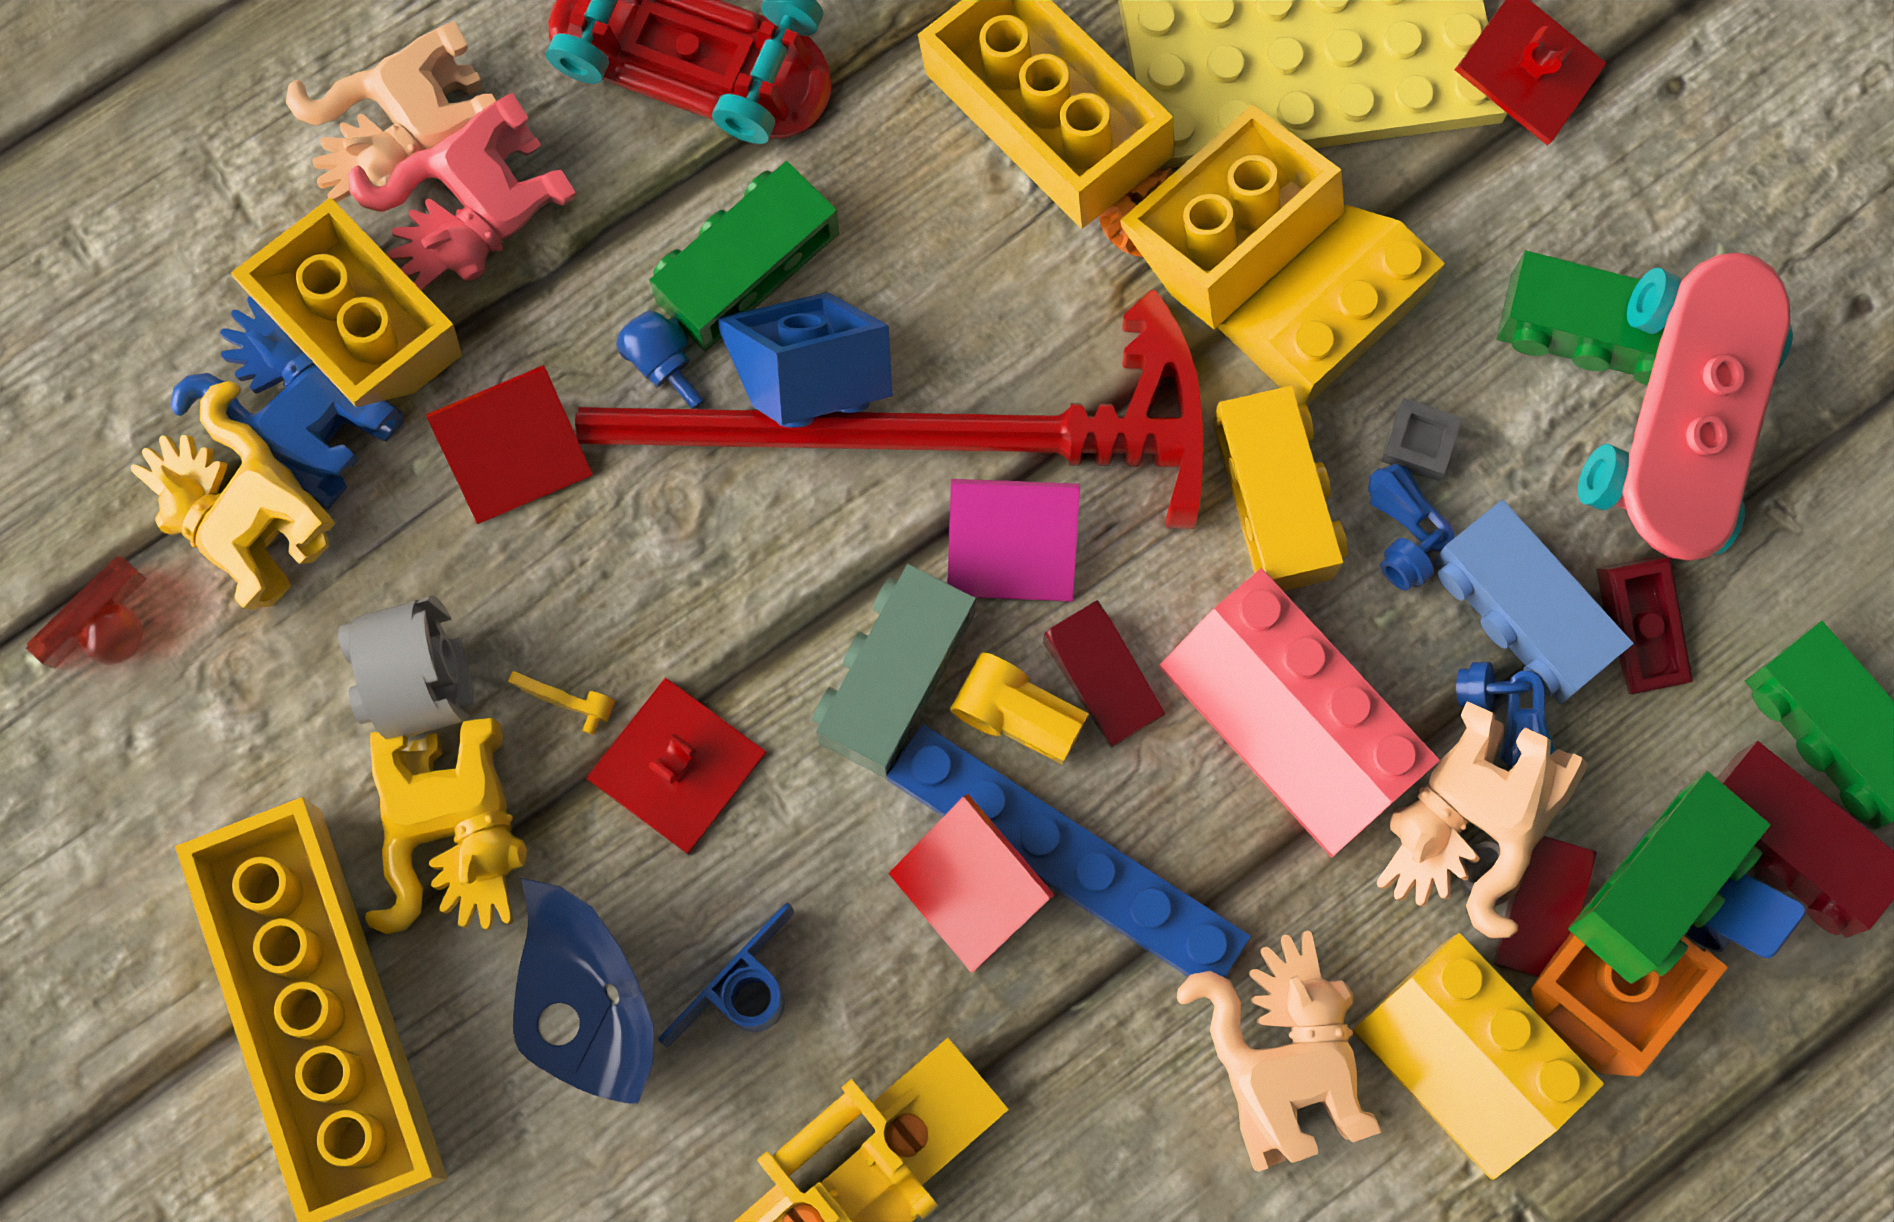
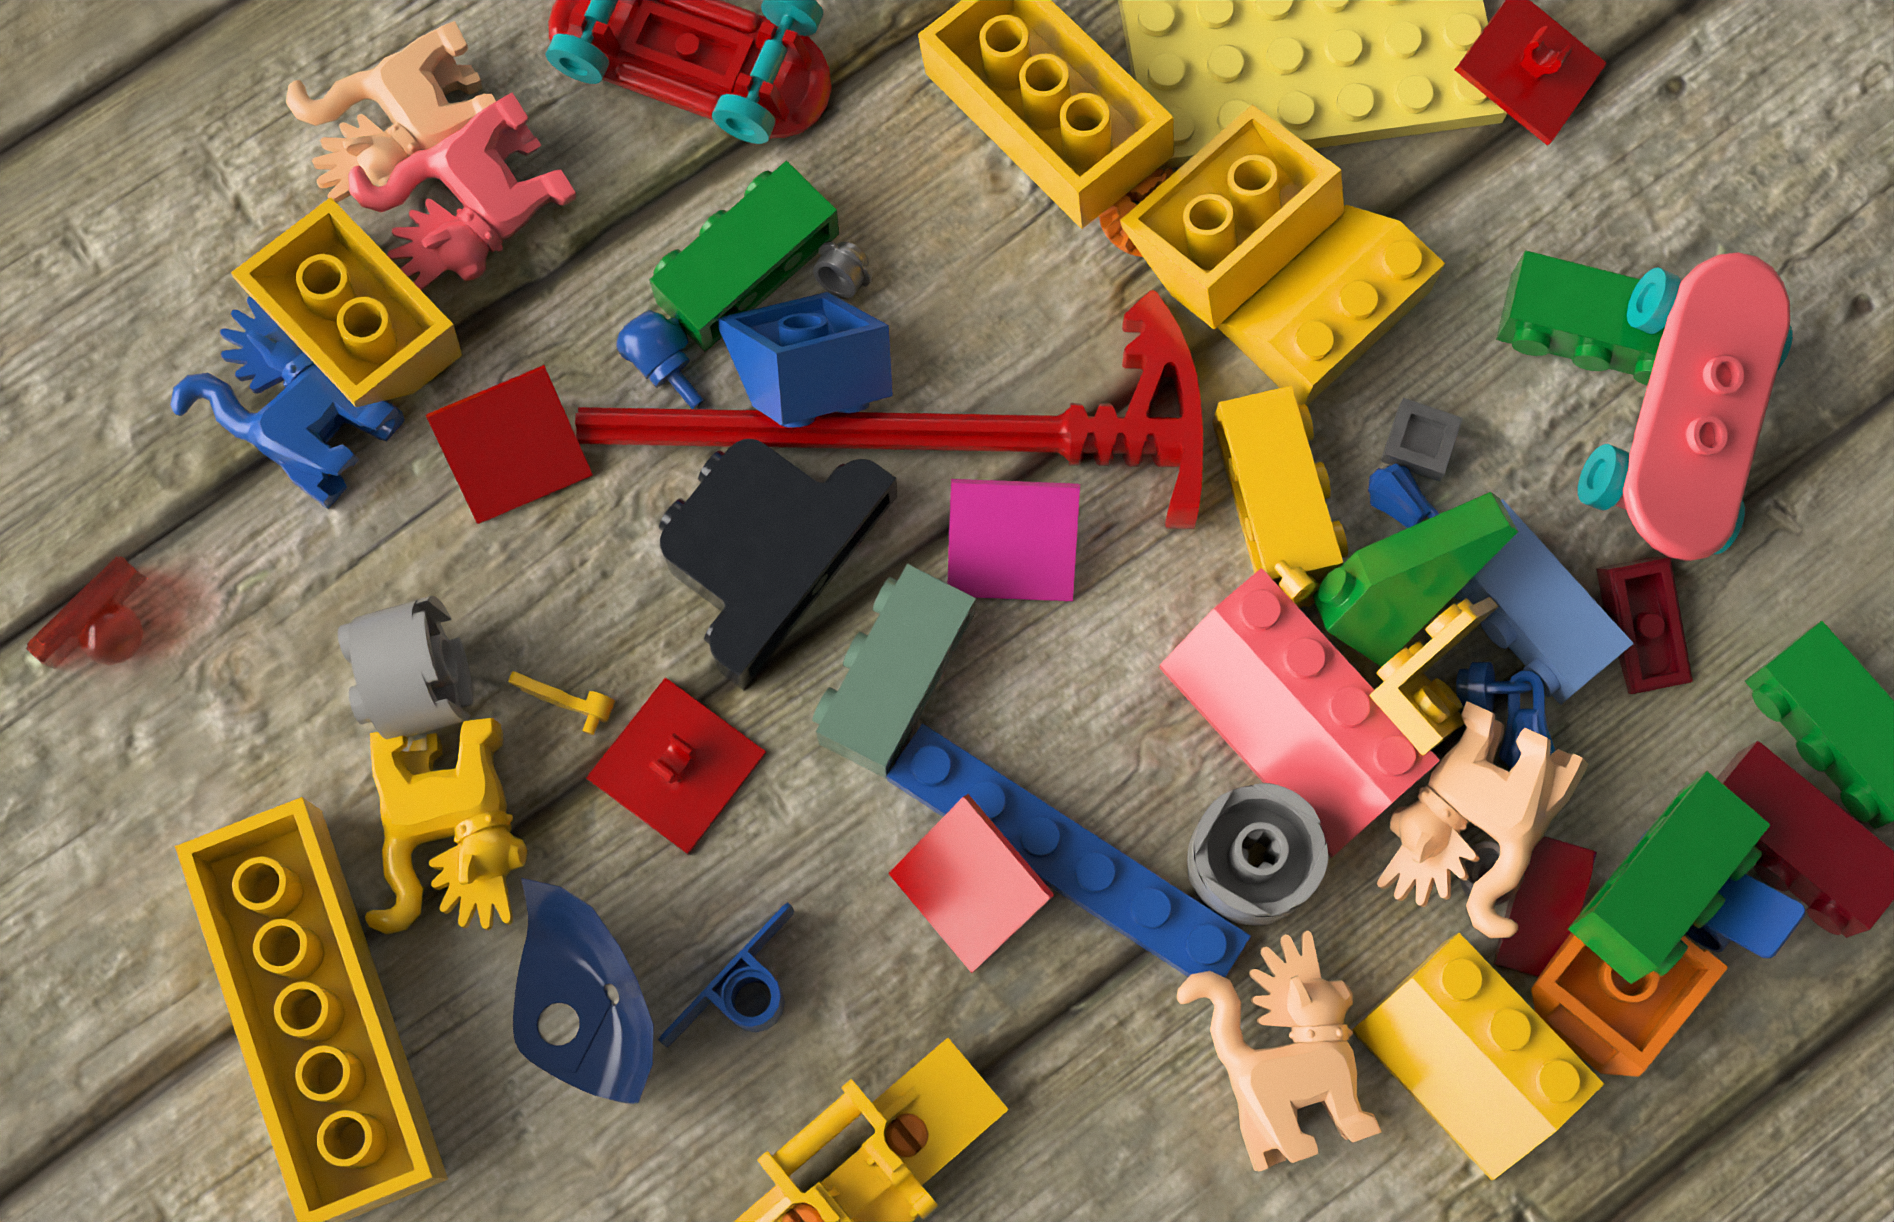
(248, 514): yellow animal -> none
(766, 544): none -> black brick
(842, 269): none -> flat silver plate
(1003, 701): yellow piece -> none
(1103, 673): dark red slope -> none
(1294, 849): none -> light grey brick
(1297, 584): none -> yellow piece
(1407, 578): none -> green slope
(1423, 708): none -> yellow bracket

